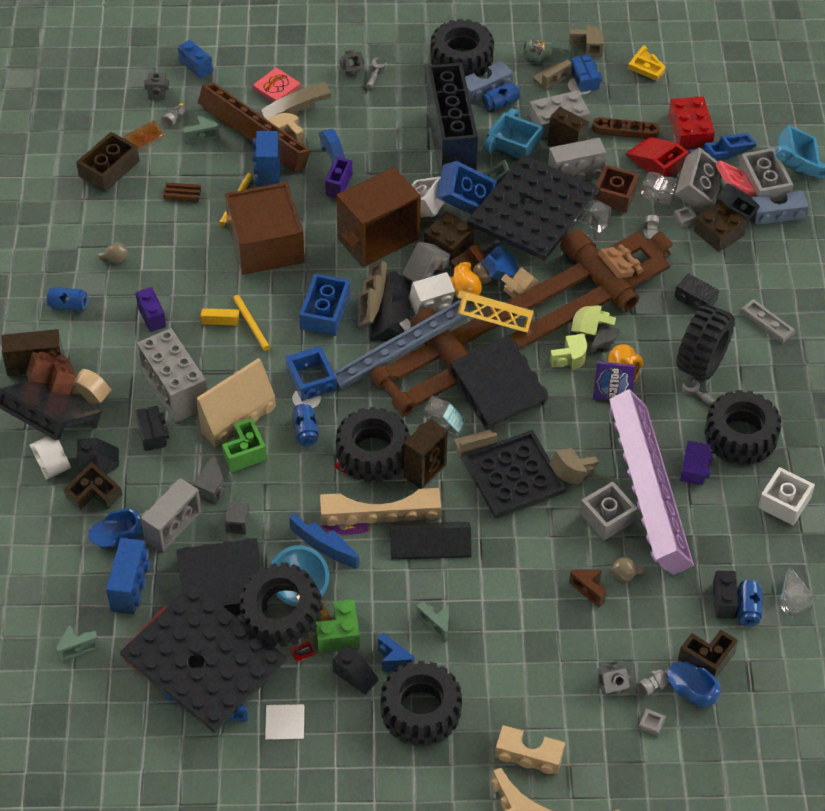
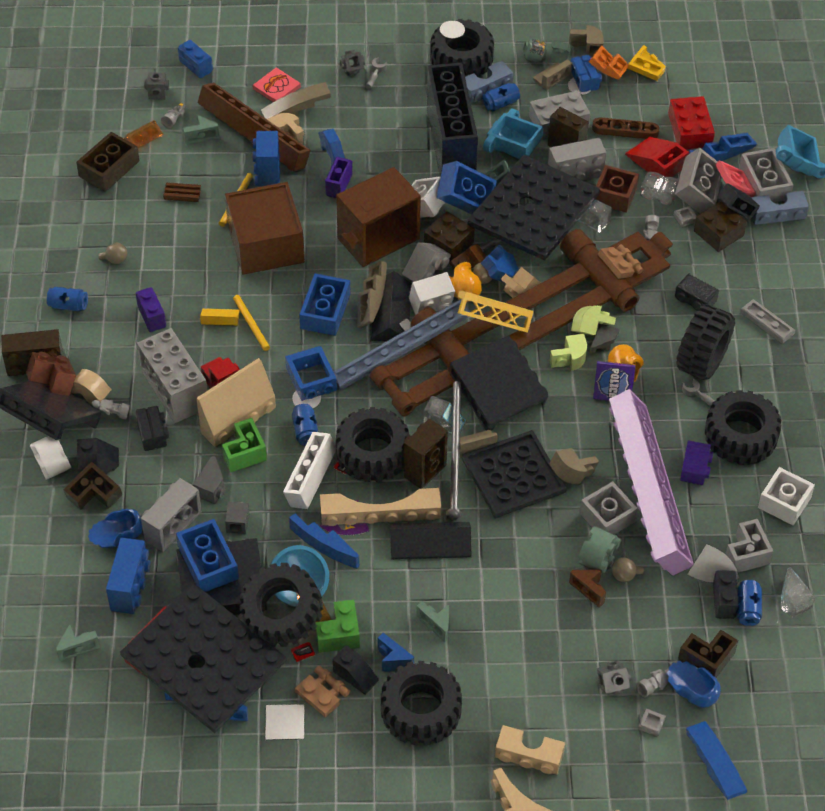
(110, 407): none -> light grey piece
(207, 555): none -> blue brick
(218, 371): none -> red brick
(310, 470): none -> white brick
(317, 695): none -> medium nougat plate
(452, 29): none -> white sticker
(454, 513): none -> flat silver bar
(598, 549): none -> sand green brick
(608, 64): none -> orange slope
(709, 562): none -> white sticker
(717, 760): none -> blue slope
(752, 547): none -> light grey brick

